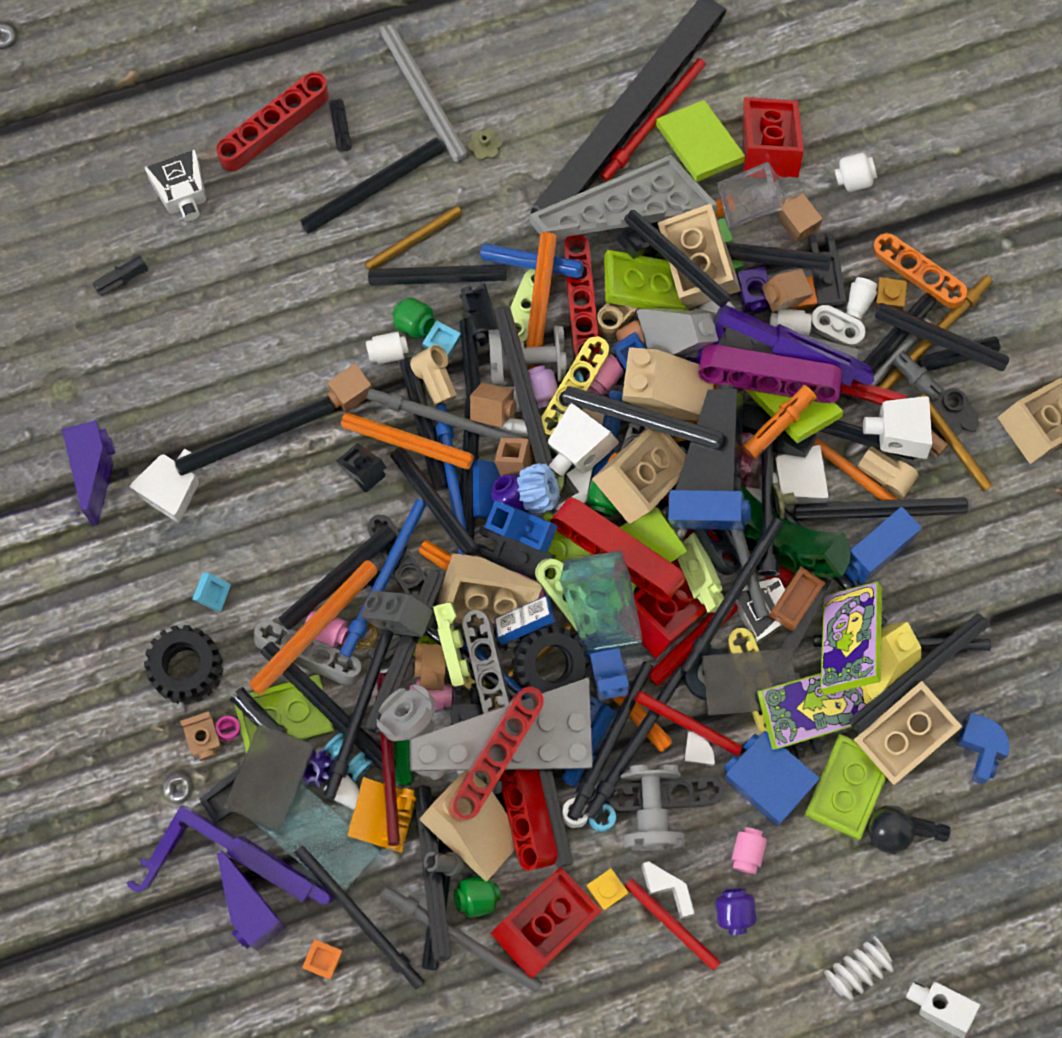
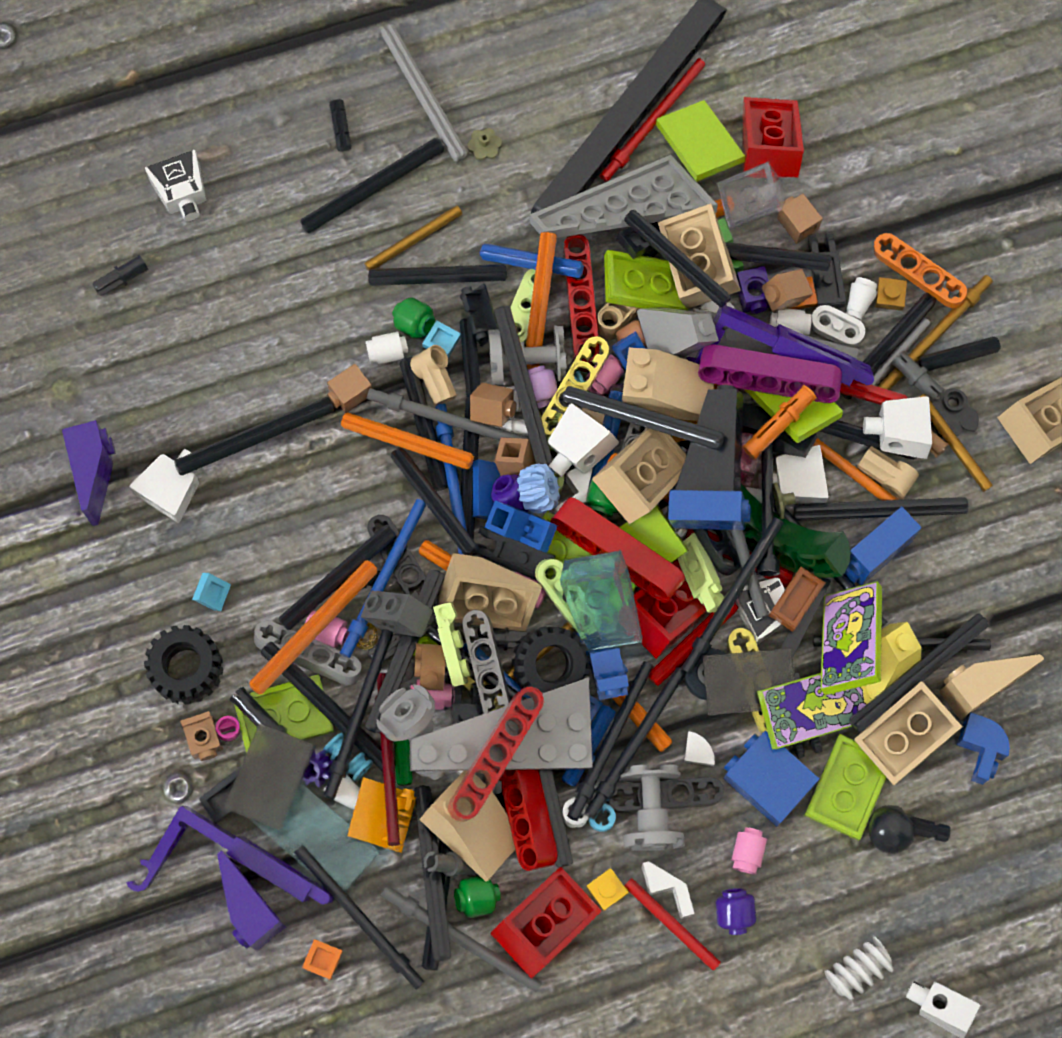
(269, 133): red beam -> none
(362, 467): black slope -> none
(524, 620): tile -> none
(688, 723): red bar -> none
(856, 172): white head -> none
(942, 337): black axle -> none
(982, 681): none -> tan slope

